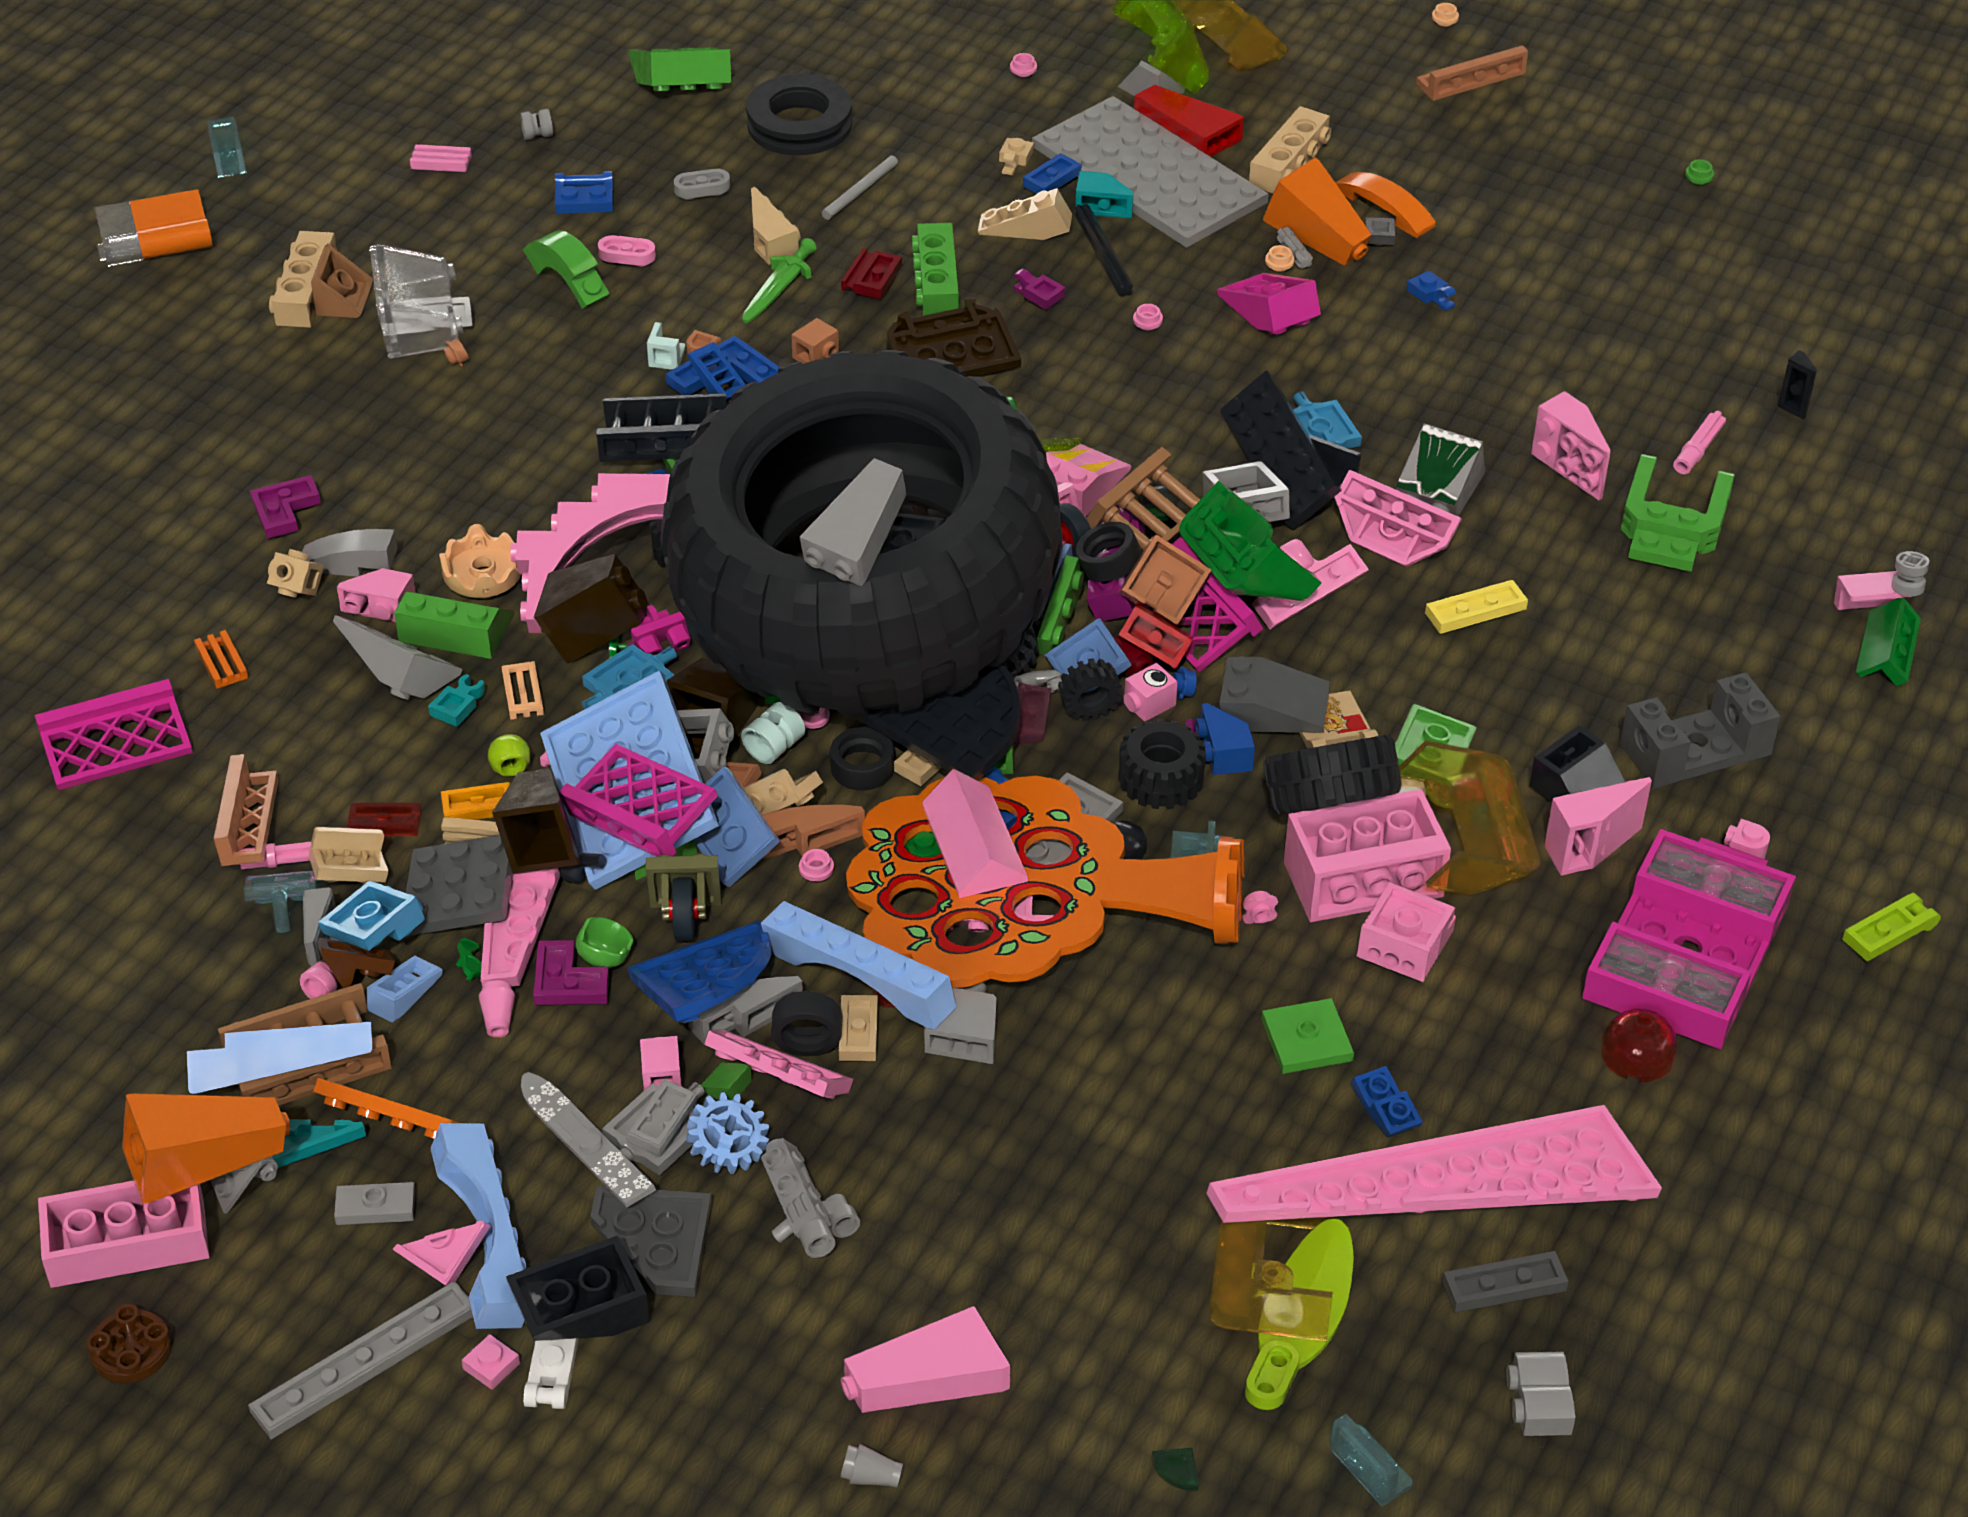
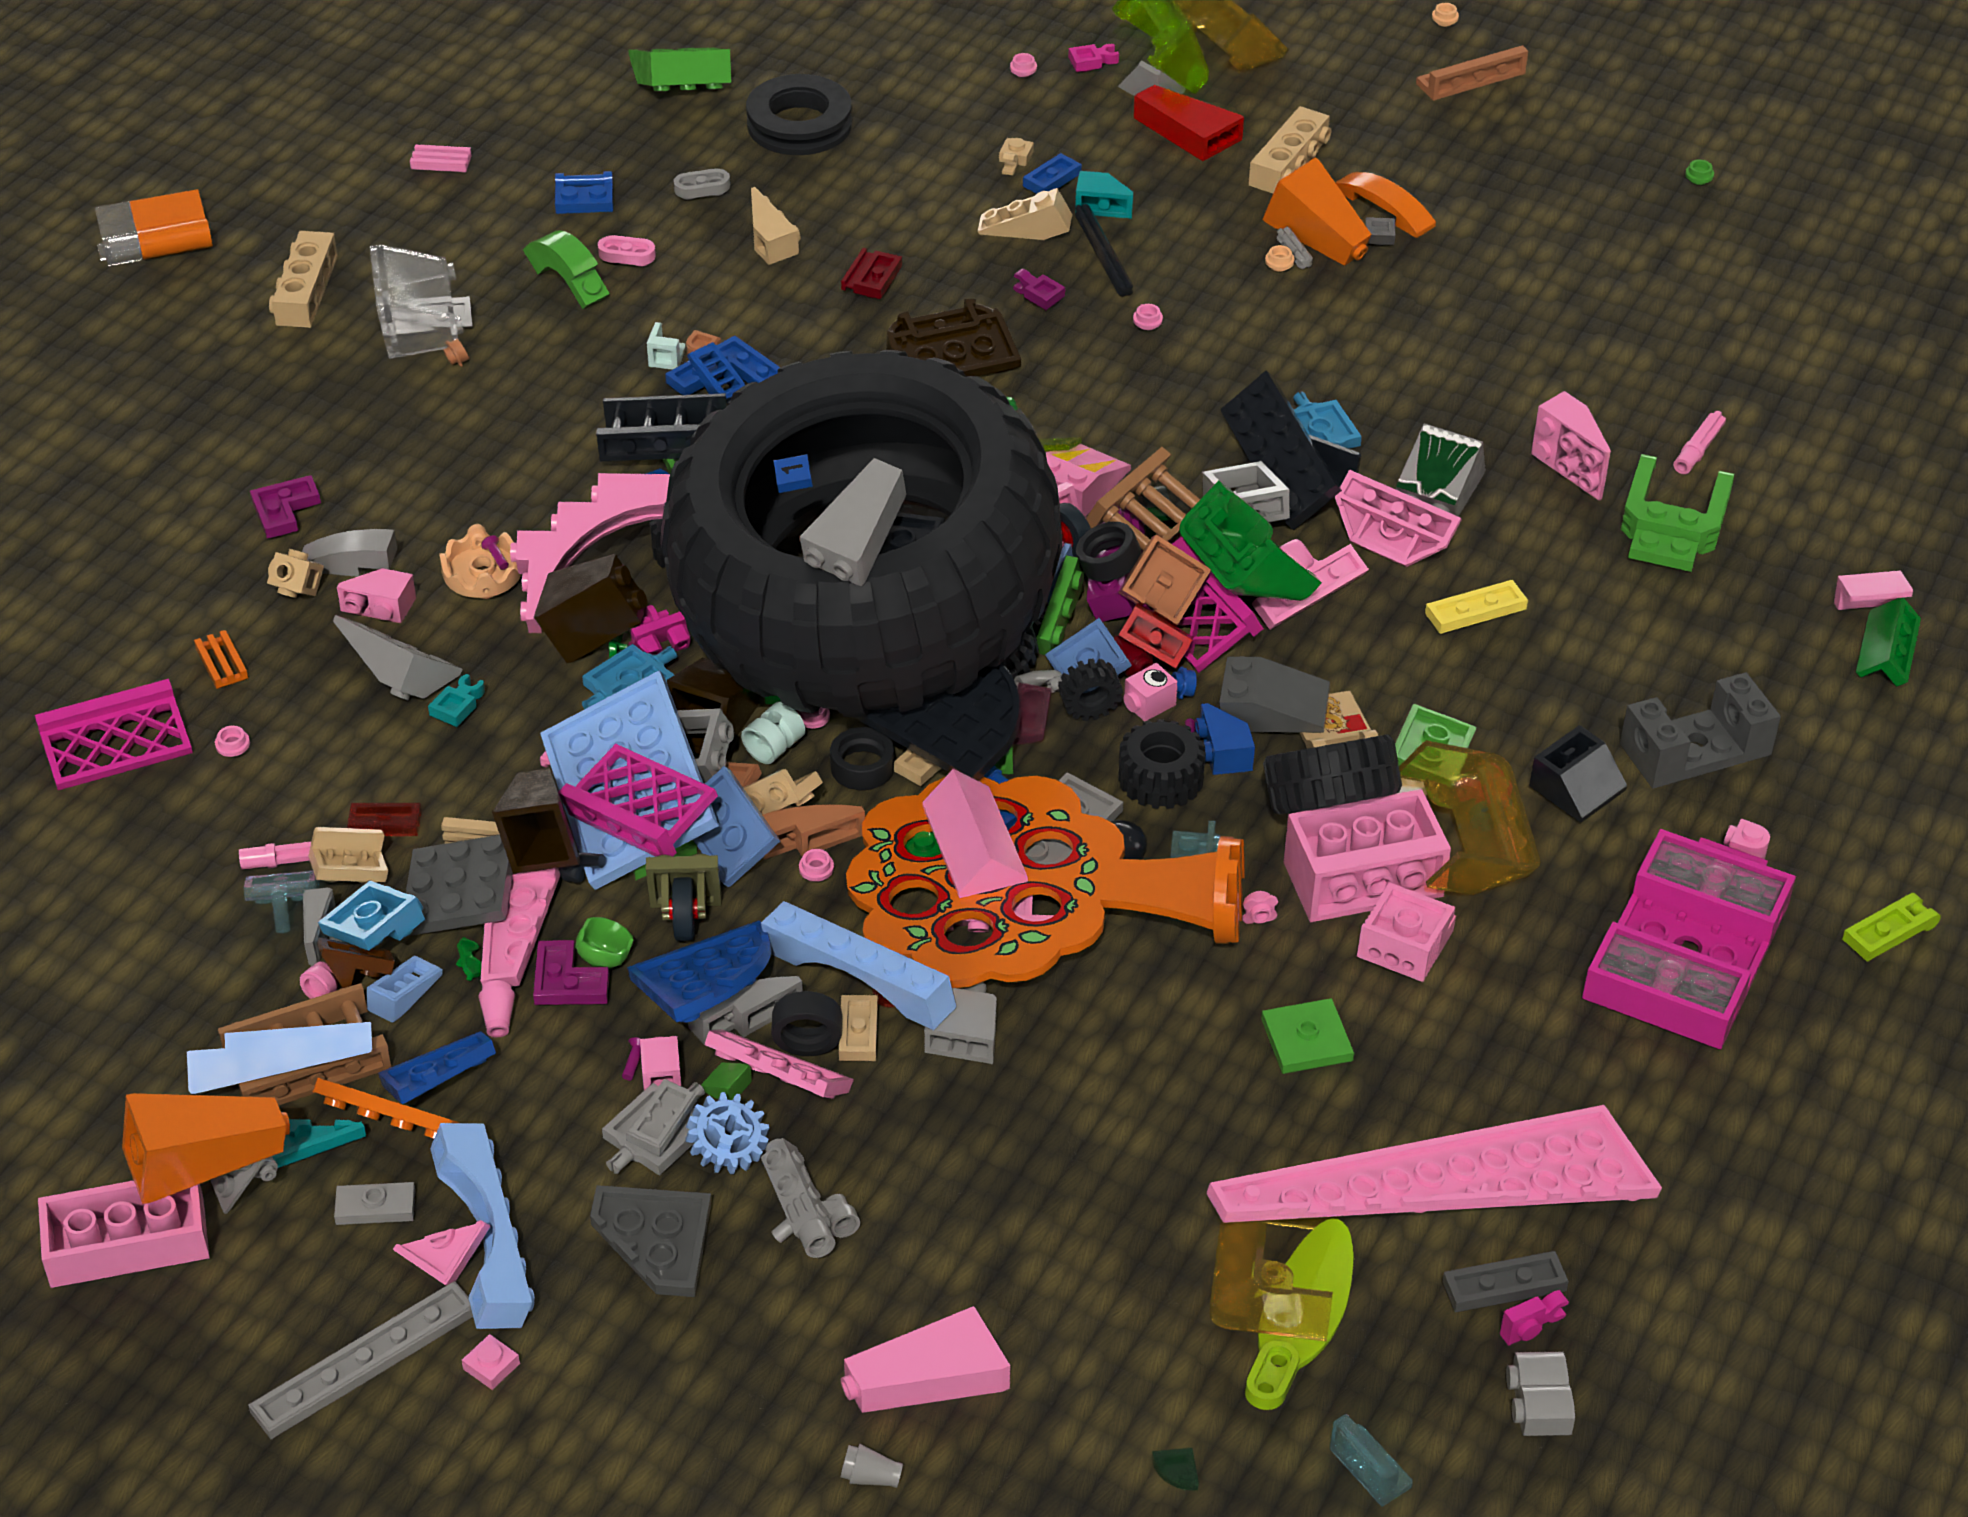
(129, 1345): reddish brown tile -> none
(226, 146): clear light blue slope -> none
(232, 741): none -> bright pink plate
(236, 816): nougat fence -> none
(339, 285): medium nougat slope -> none
(433, 1068): none -> blue wing
(451, 624): bright green slope -> none
(472, 801): light orange tile -> none
(490, 543): none -> magenta piece
(509, 755): lime piece -> none
(524, 707): light nougat tile -> none
(530, 126): light grey wheel -> none
(550, 1366): white plate -> none
(581, 1294): black slope -> none
(585, 1140): light grey piece -> none
(633, 1059): none -> magenta piece
(785, 271): bright green sword -> none
(793, 473): none -> blue tile
(814, 341): nougat brick -> none
(859, 187): light grey bar -> none
(935, 268): bright green brick -> none
(1089, 57): none -> dark pink plate
(1170, 179): light grey plate -> none
(1273, 301): dark pink slope -> none
(1385, 1103): blue slope -> none
(1430, 288): blue plate -> none
(1527, 1318): none -> dark pink plate
(1594, 824): bright pink slope -> none
(1639, 1045): clear red cylinder -> none
(1798, 385): black slope -> none
(1910, 573): light grey wheel -> none

